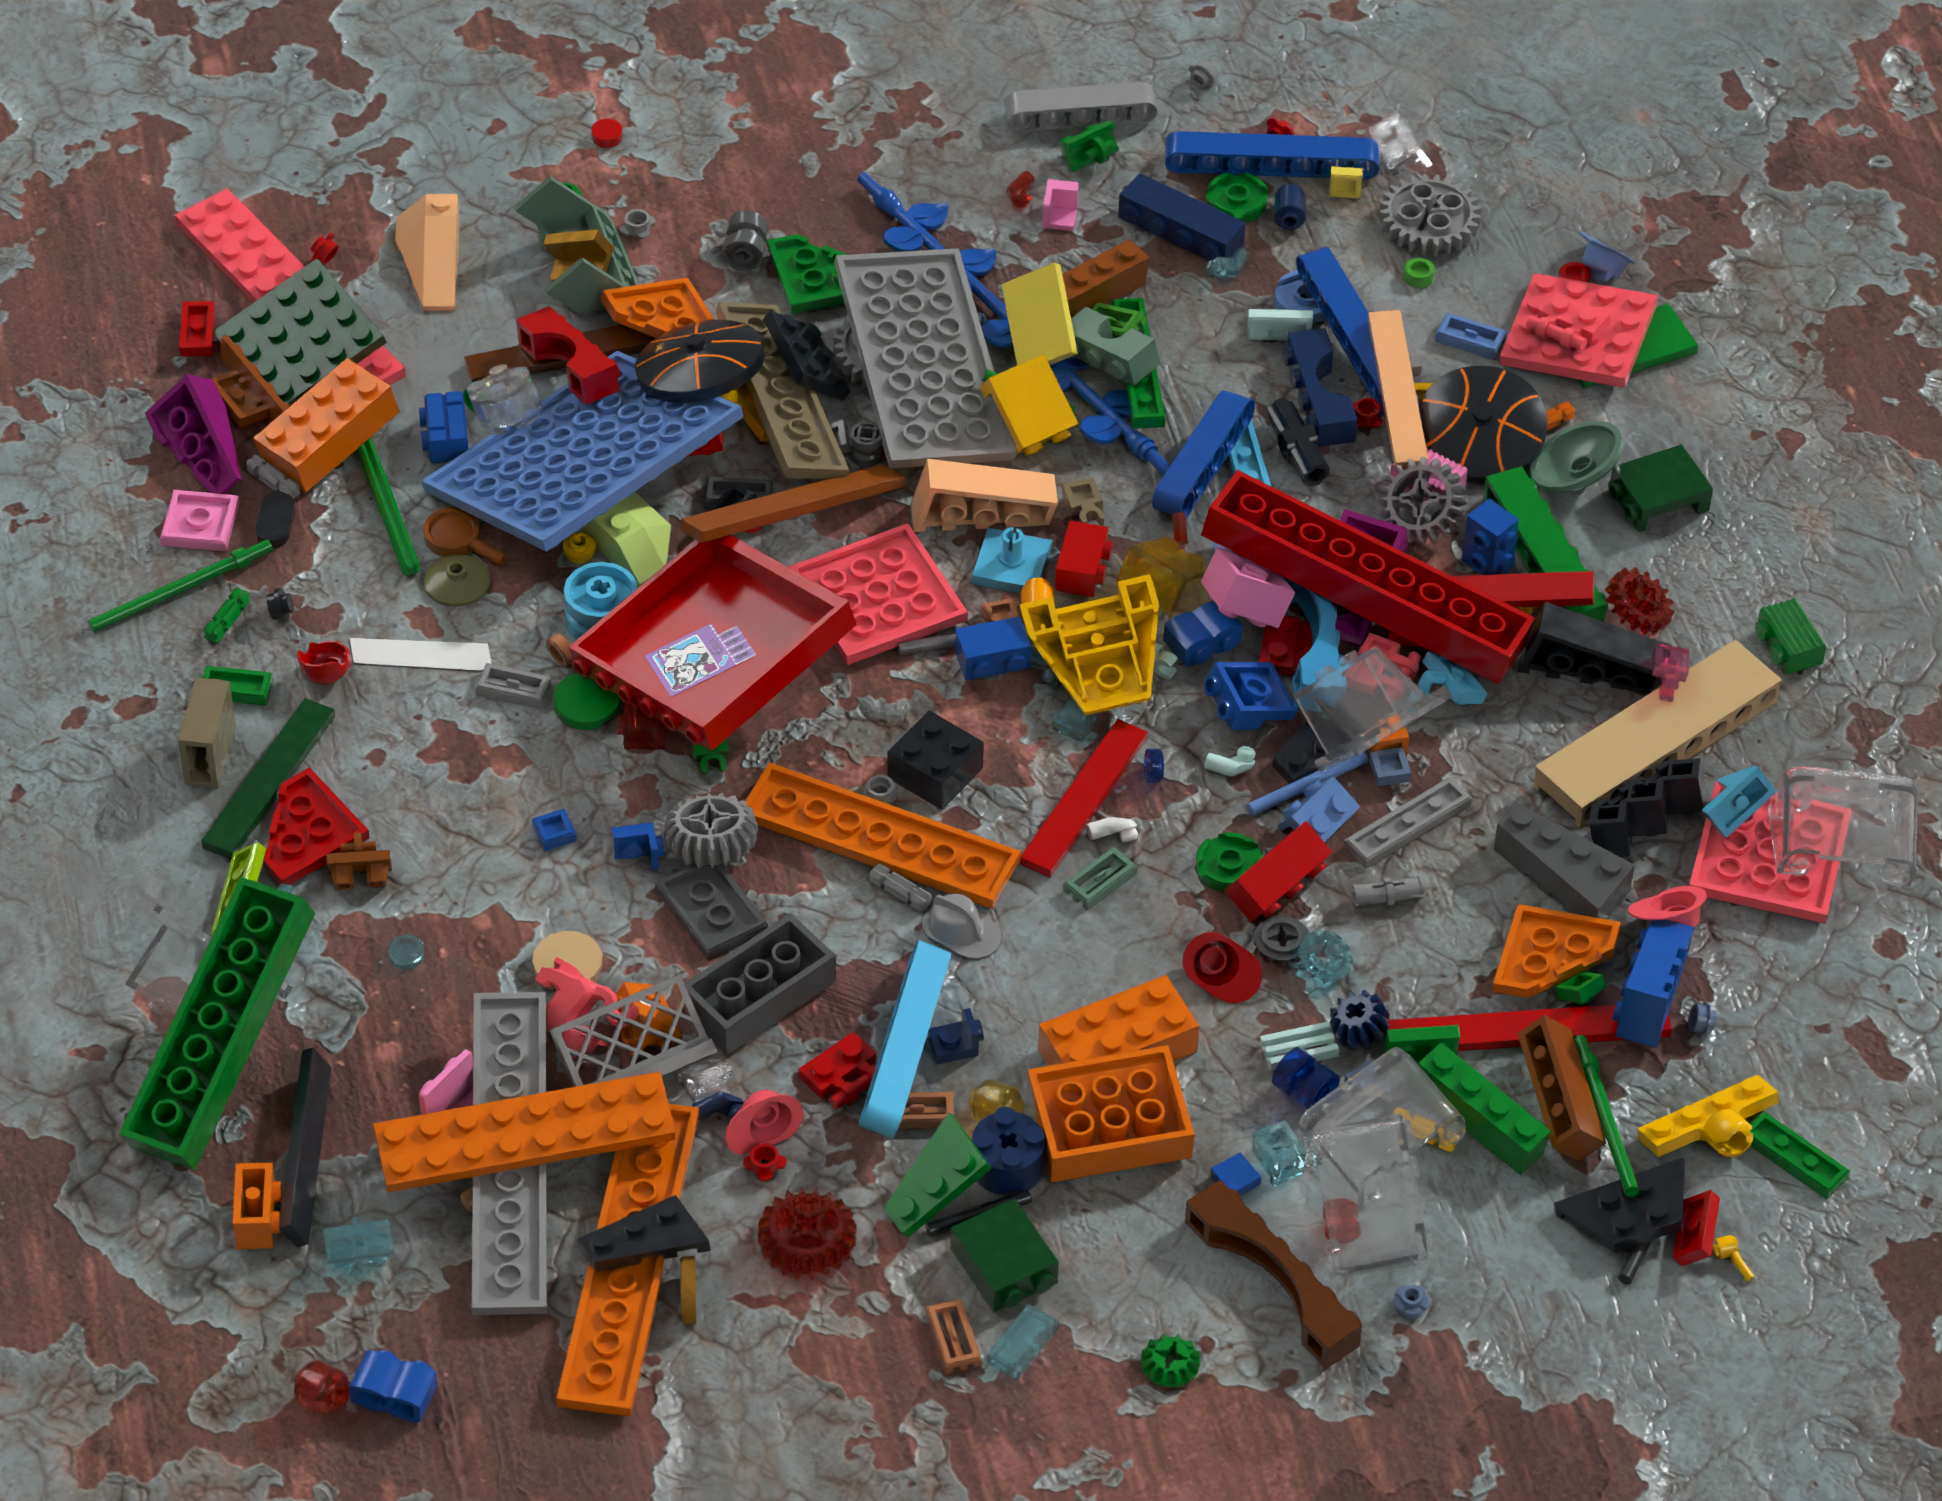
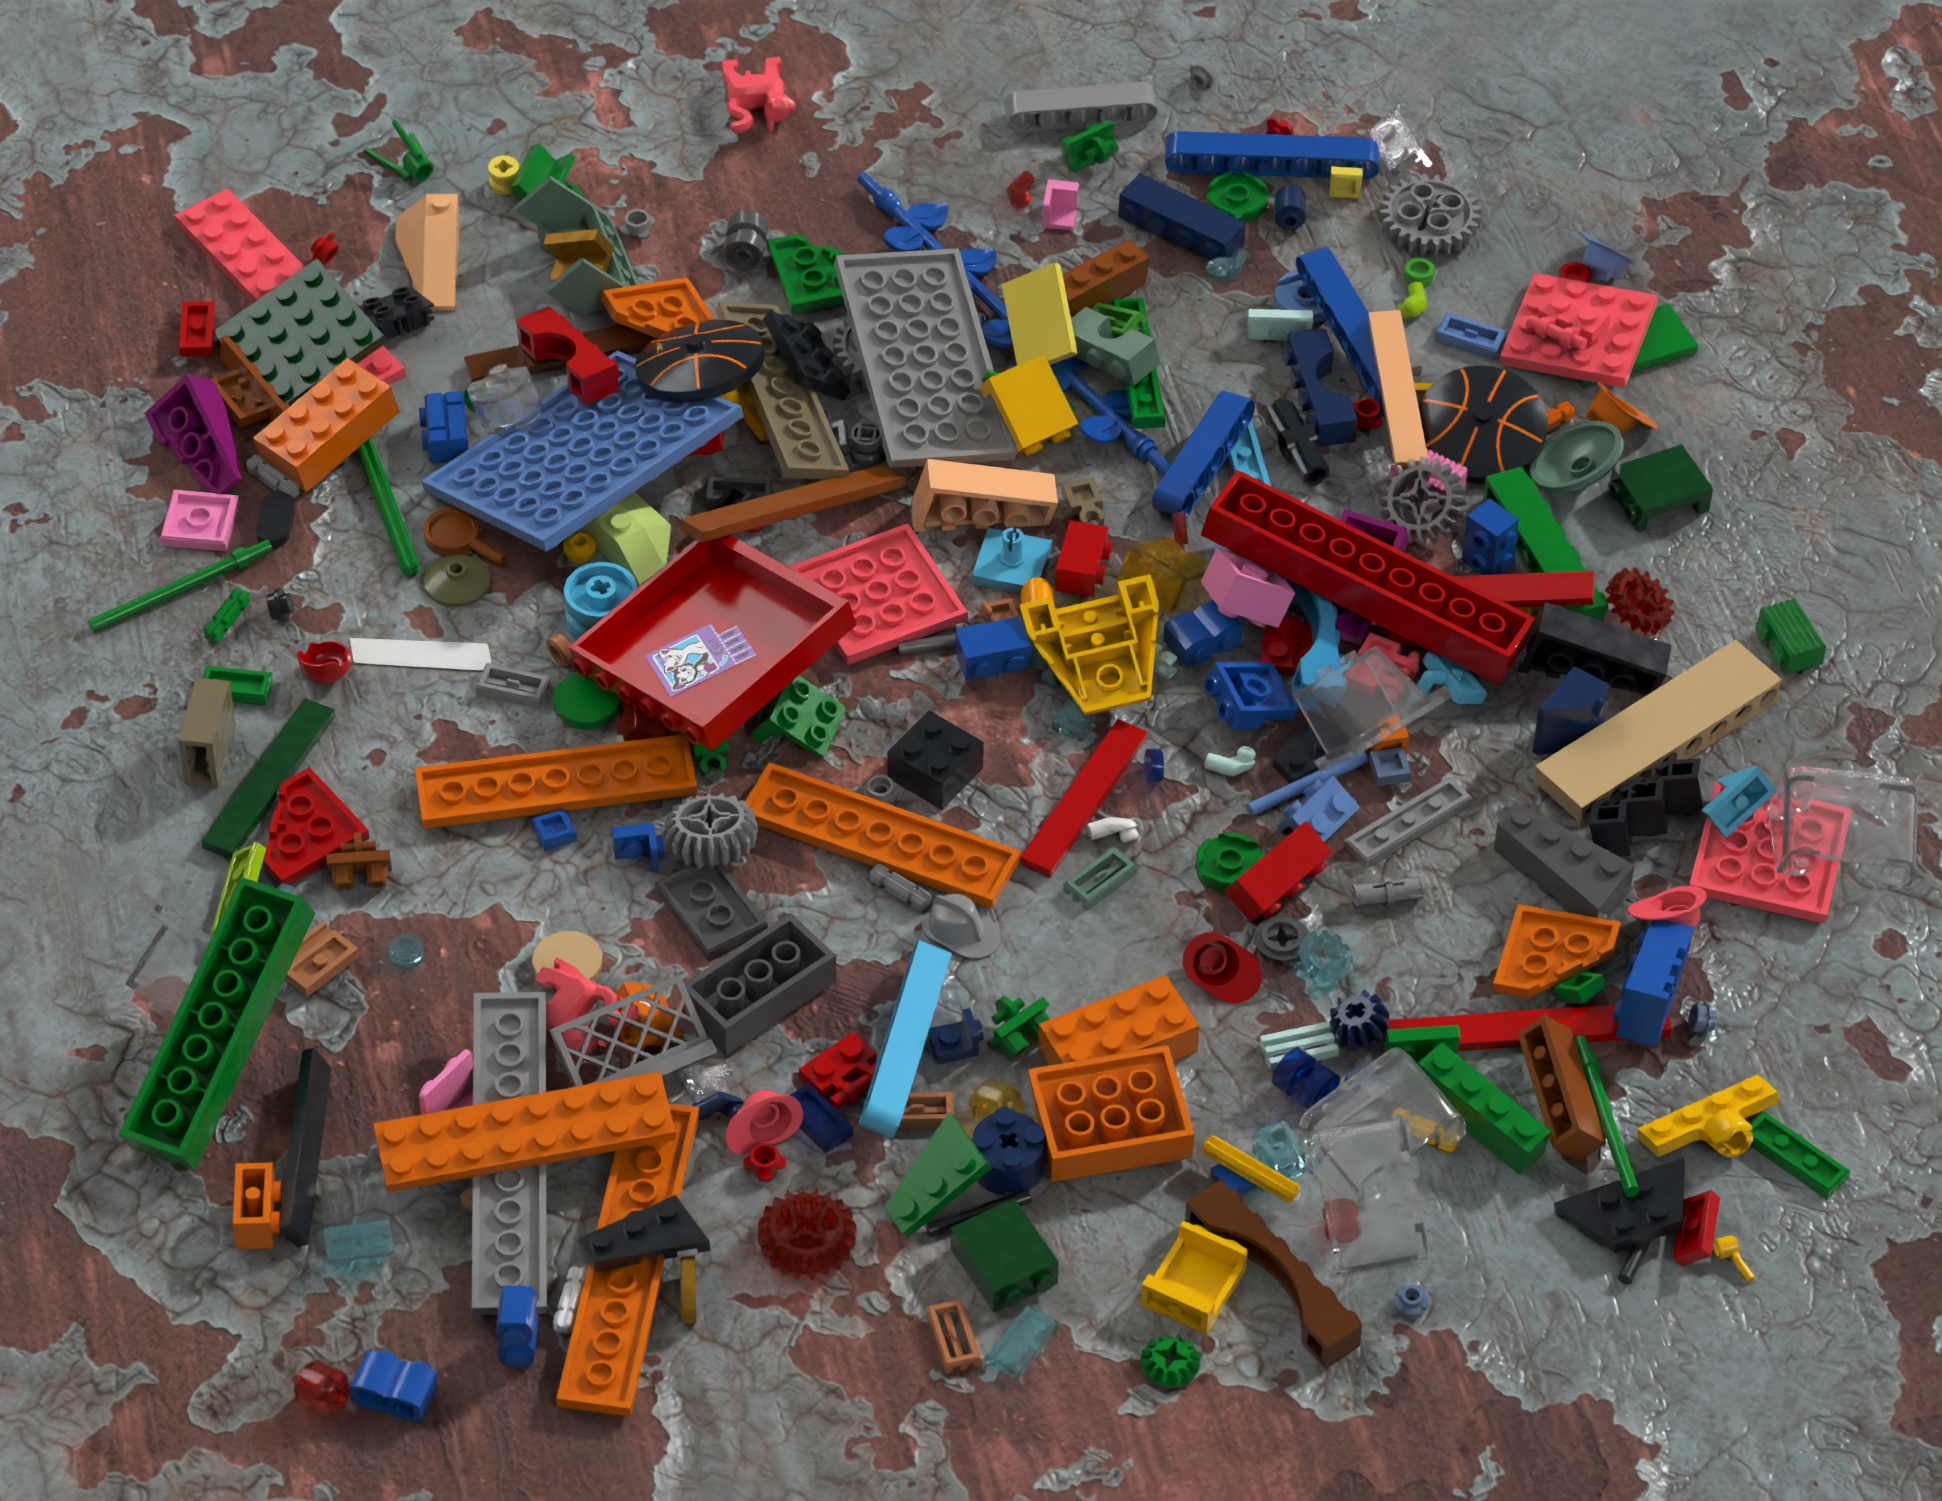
(320, 959): none -> nougat plate
(403, 304): none -> black hinge
(415, 161): none -> green plant
(502, 173): none -> light yellow wheel
(517, 1325): none -> blue brick
(537, 167): none -> green panel
(555, 781): none -> orange plate
(569, 1301): none -> white axle
(607, 133): red tile -> none
(756, 92): none -> coral animal
(802, 715): none -> green bracket
(821, 1120): none -> clear blue tile
(1008, 1034): none -> green hips
(1195, 1278): none -> yellow panel
(1251, 1169): none -> yellow axle
(1415, 303): none -> lime arm
(1570, 711): none -> dark blue slope
(1614, 410): none -> orange piece
(1672, 666): clear pink plate -> none

